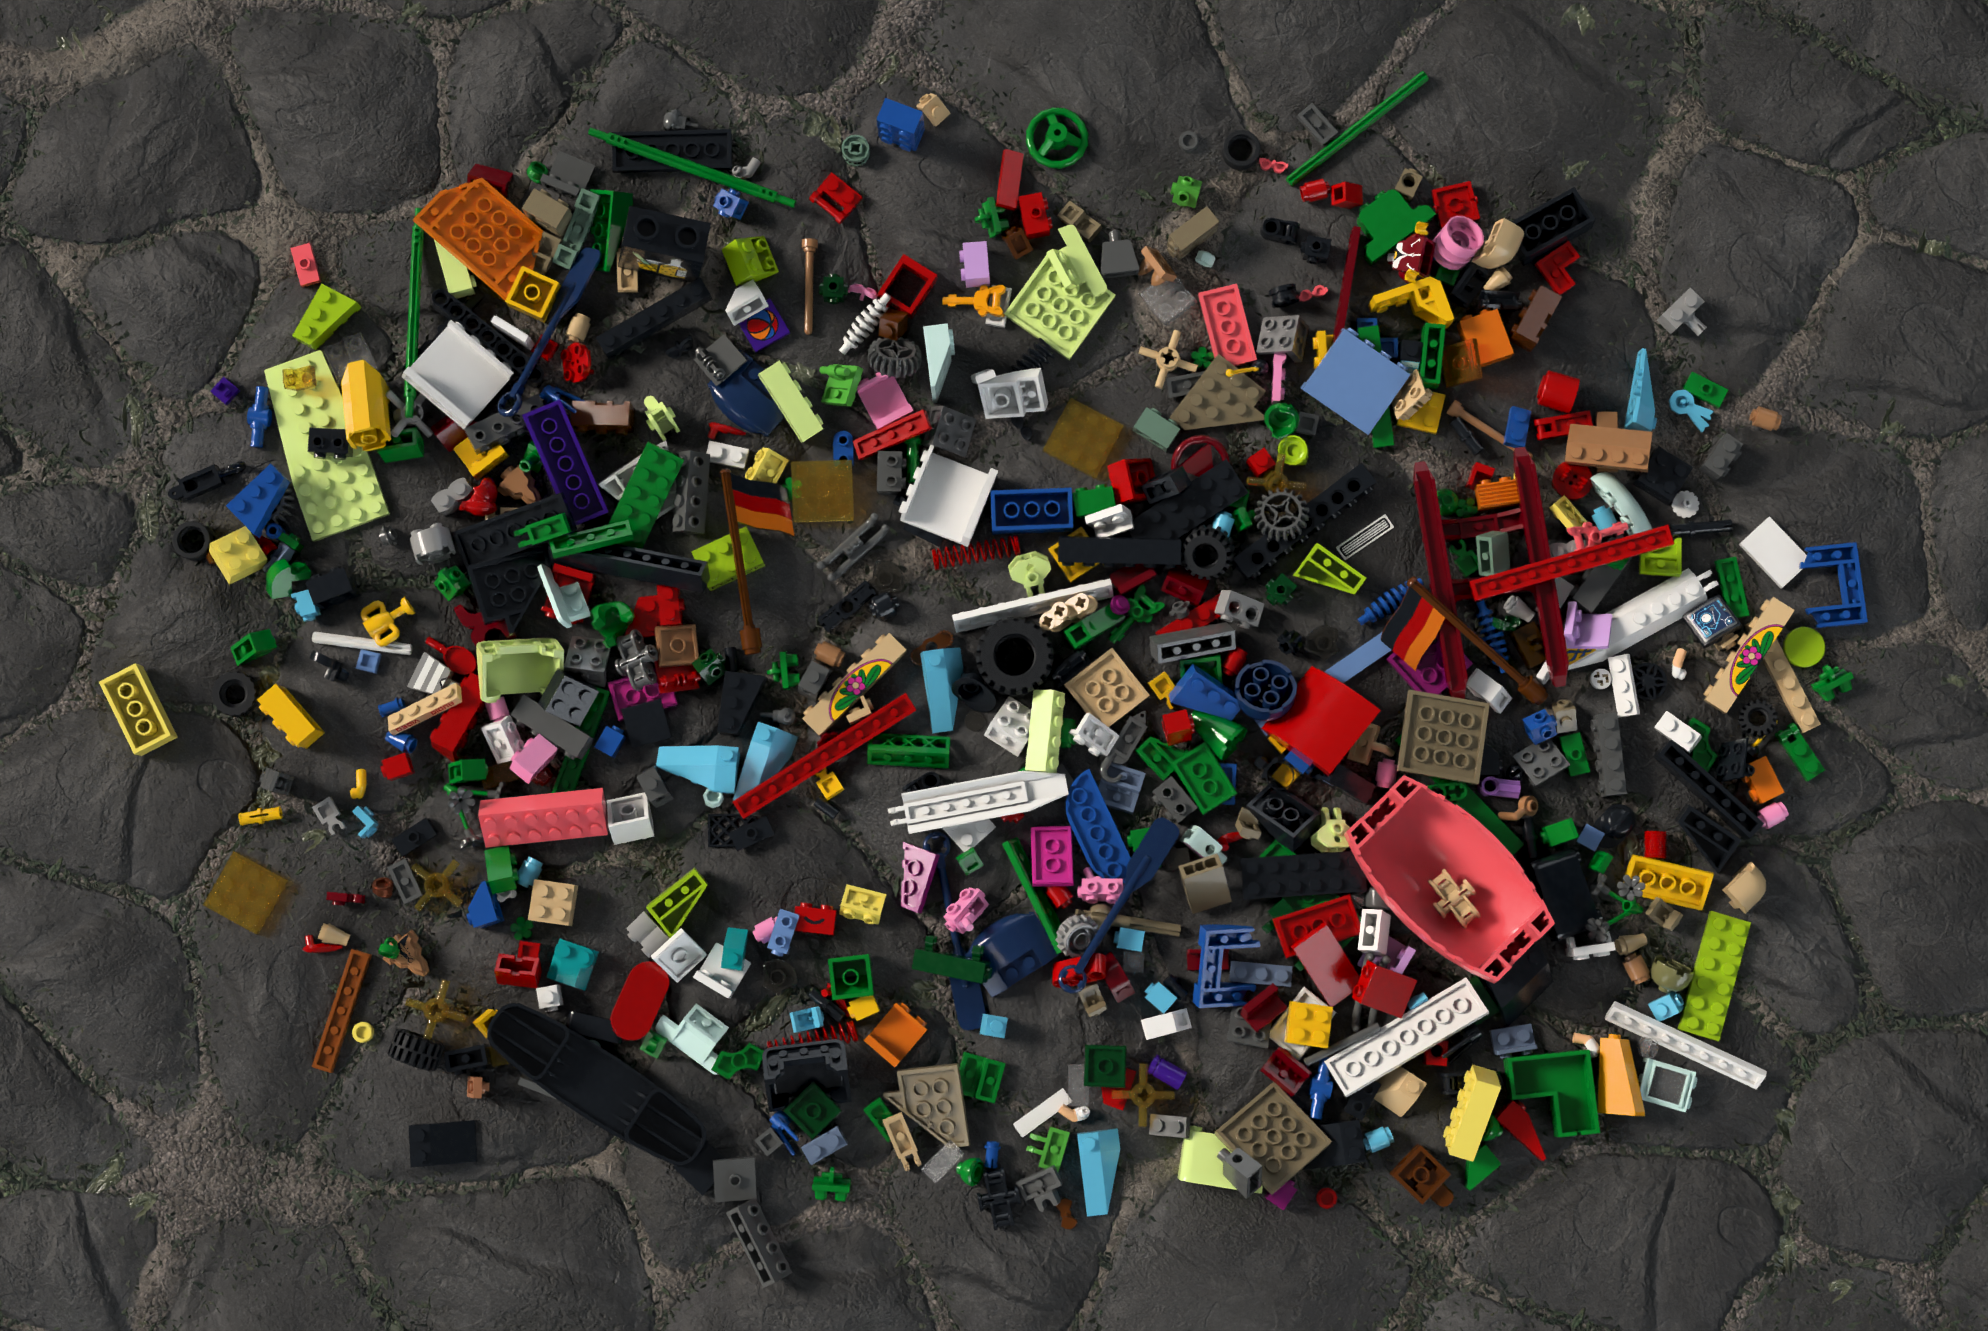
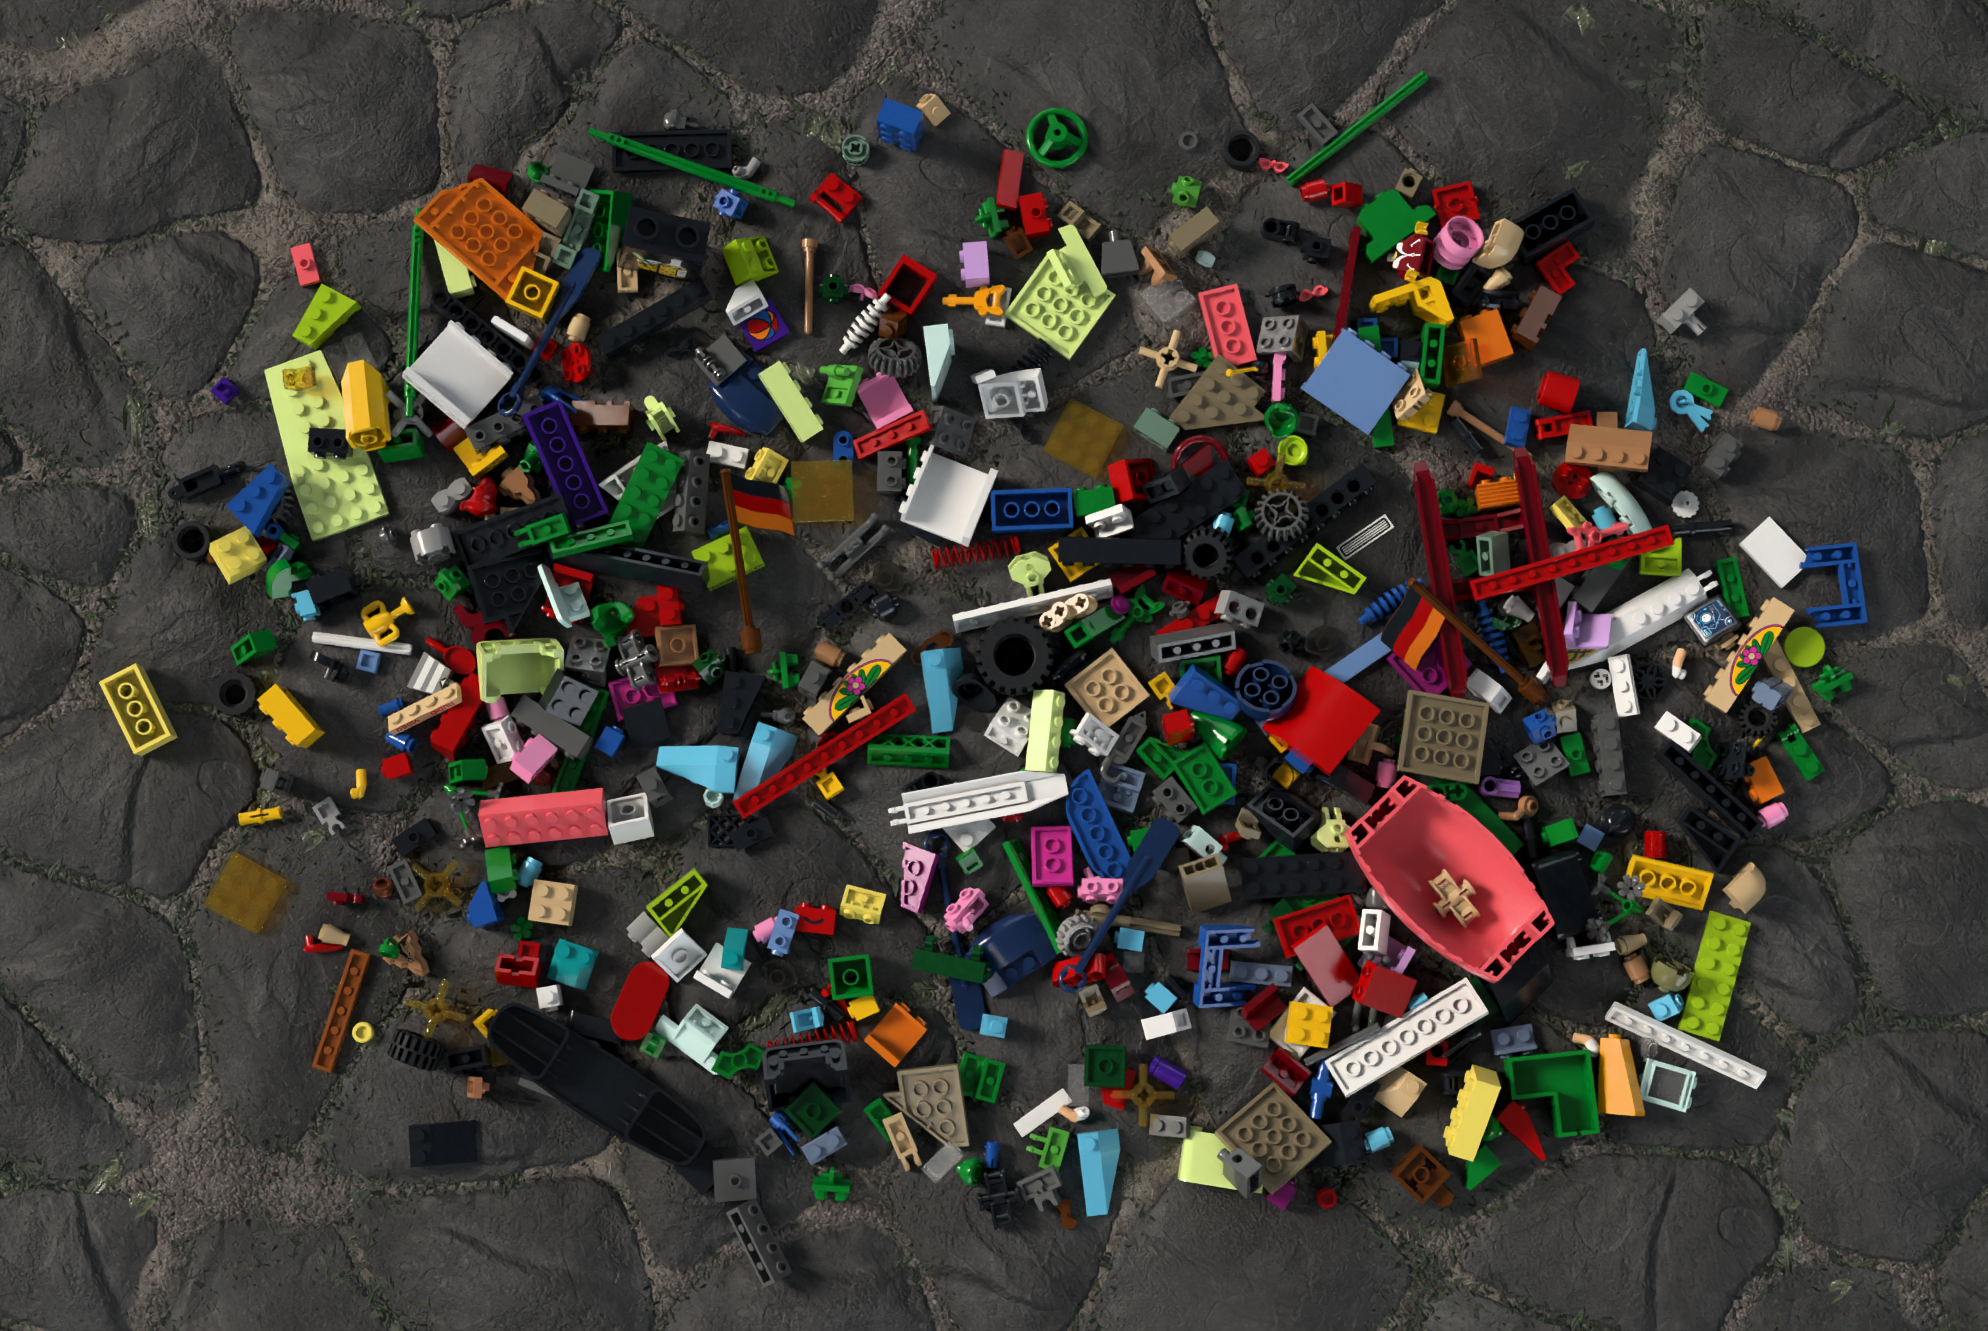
(259, 416): blue pin -> none
(366, 817): medium azure bracket -> none
(719, 530): none -> blue pin
(1771, 692): none -> sand blue brick

